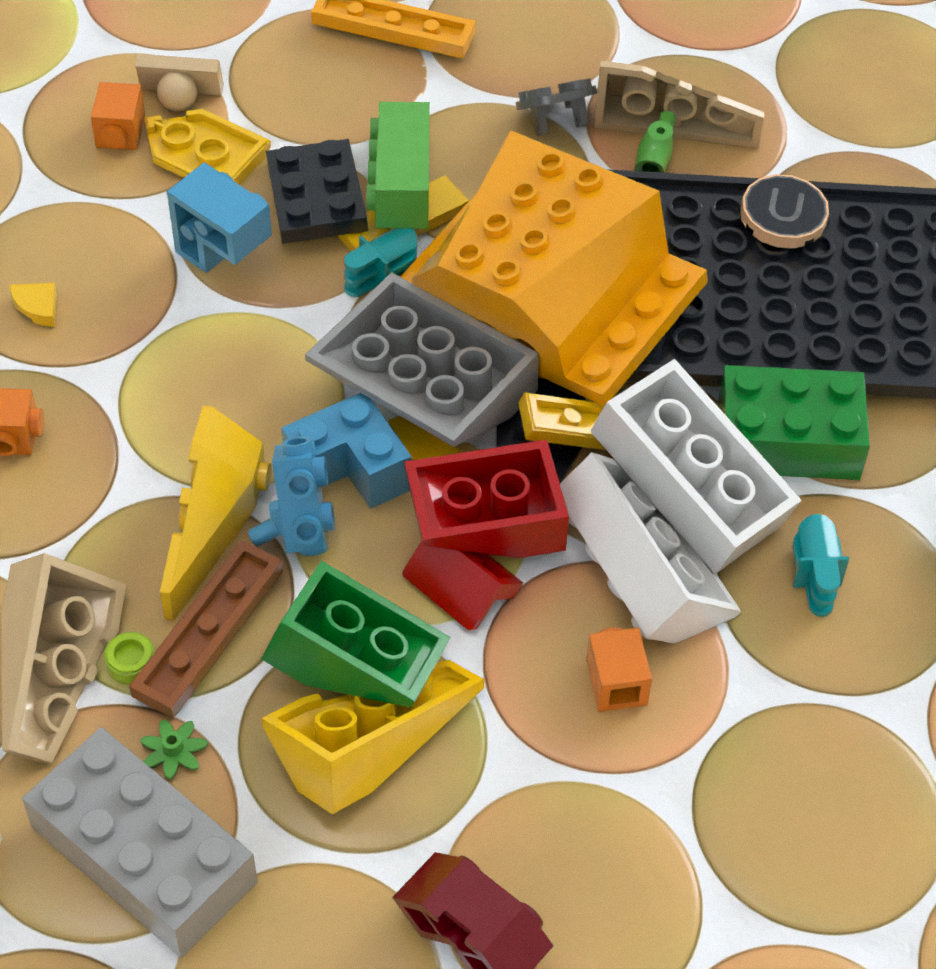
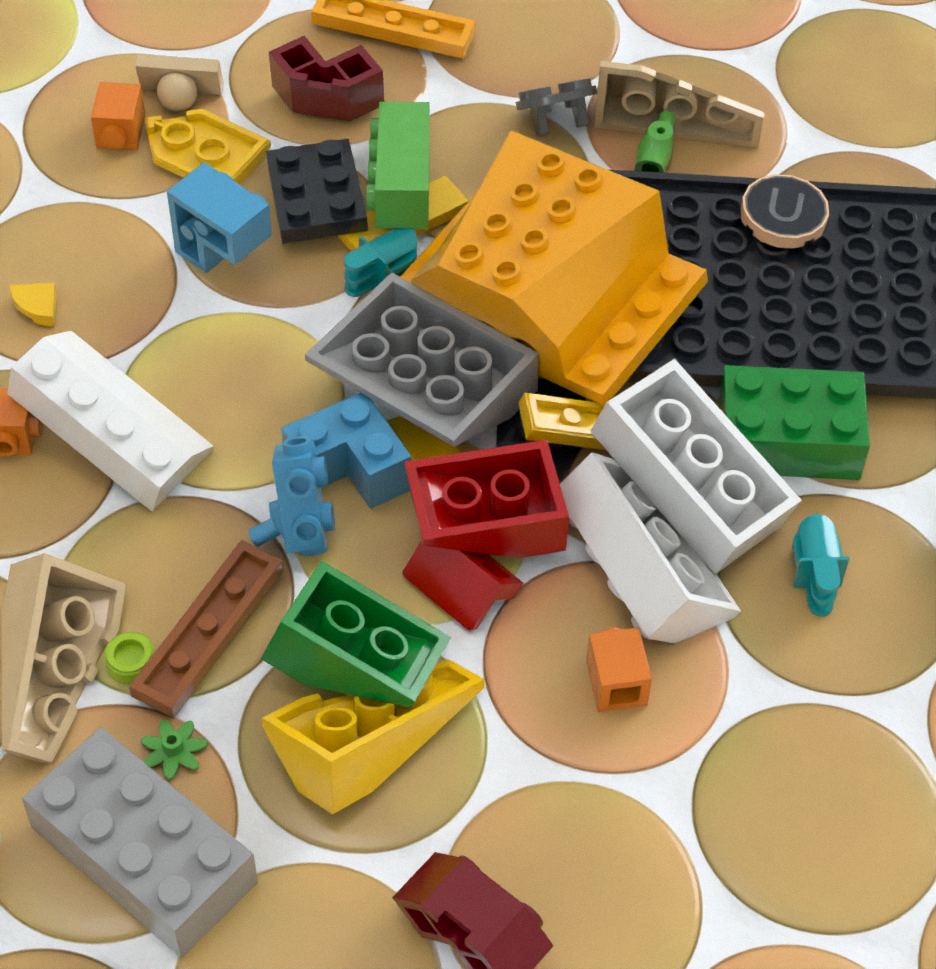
(106, 417): none -> white slope
(223, 494): yellow wedge -> none
(328, 89): none -> dark red brick

